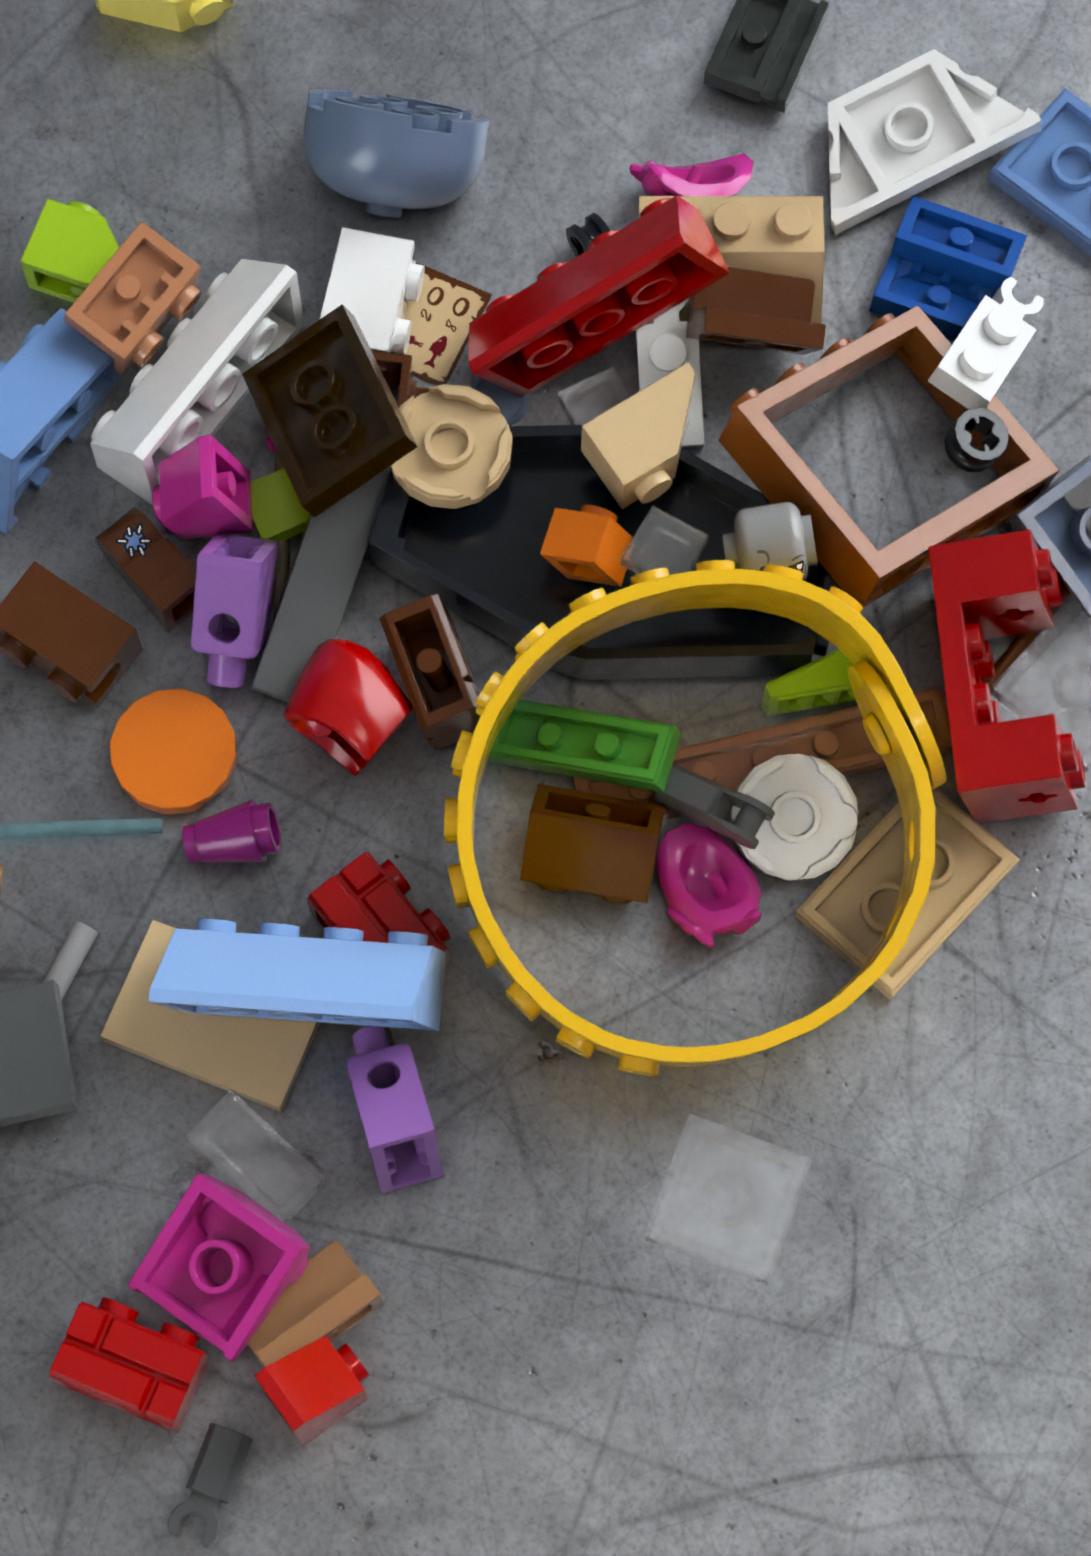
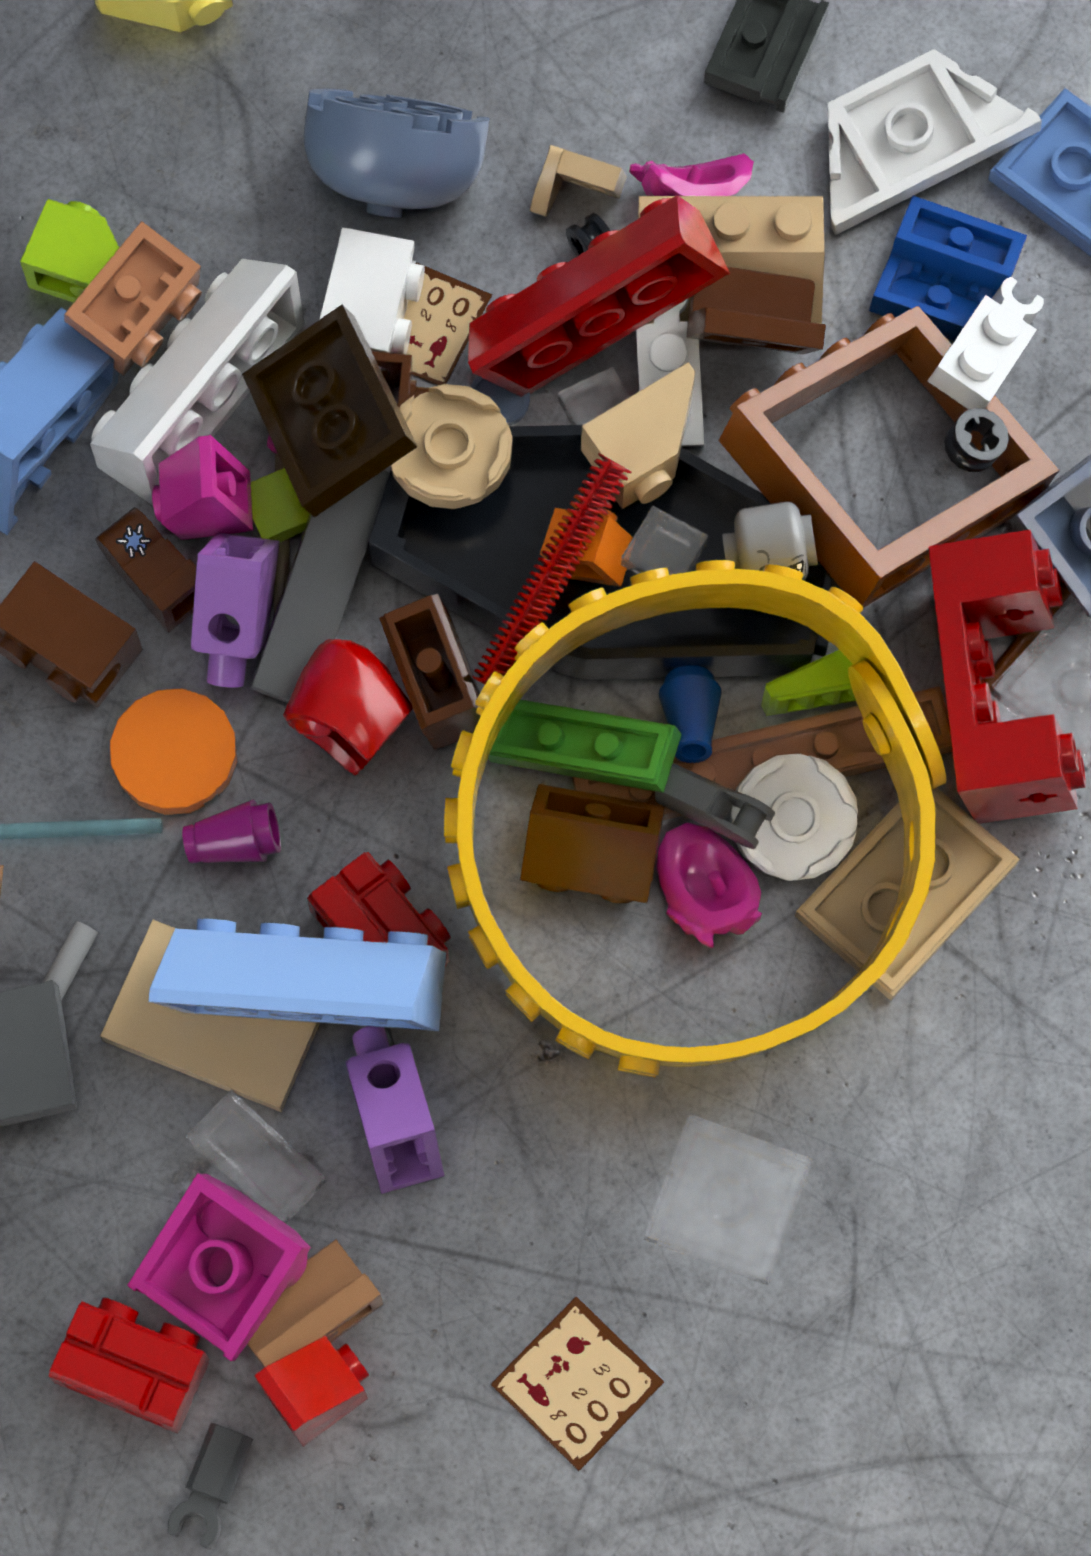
(556, 564): none -> red axle
(576, 169): none -> tan tile
(577, 1383): none -> tan sticker
(691, 704): none -> blue cone

